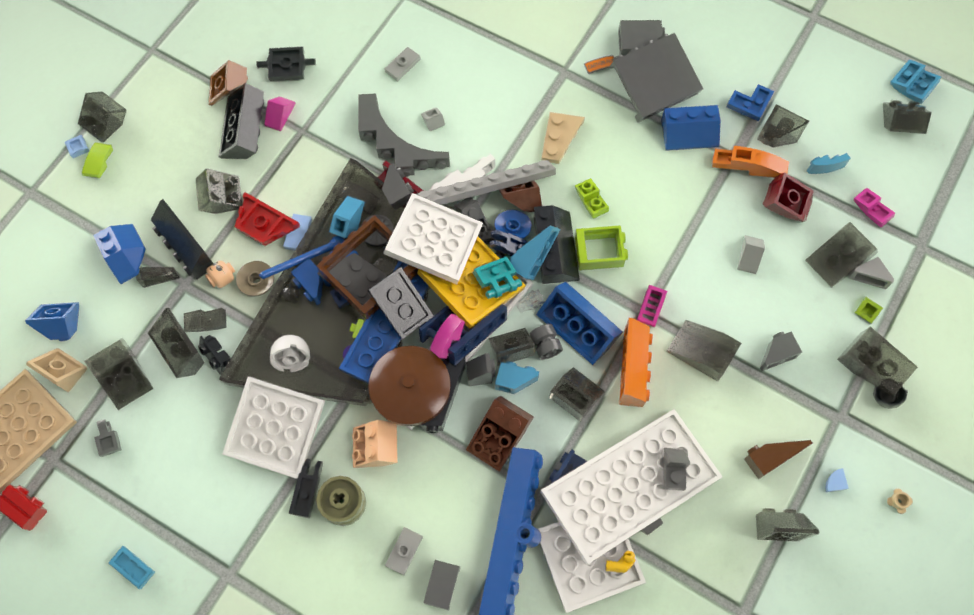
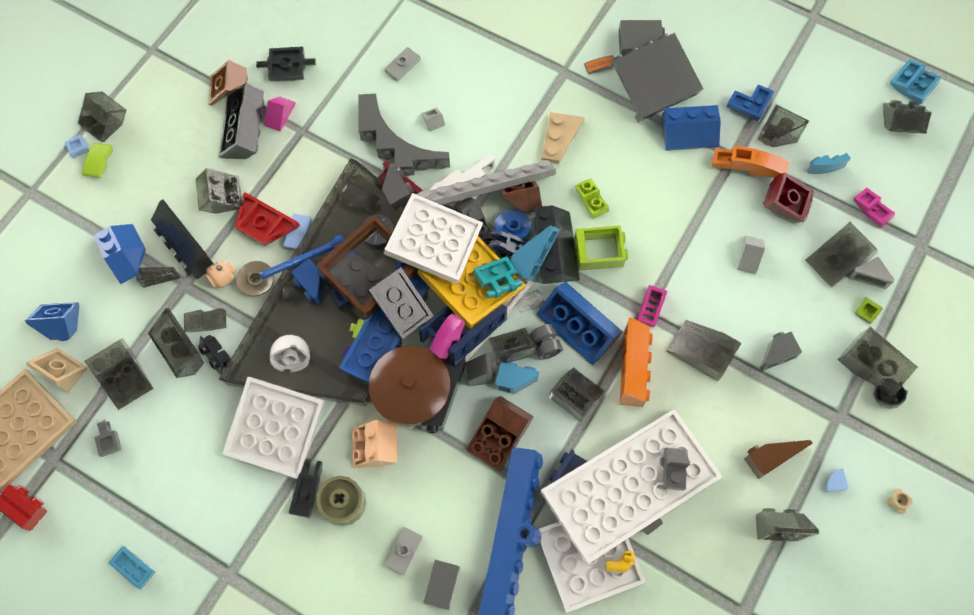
(347, 217): dark azure slope -> none

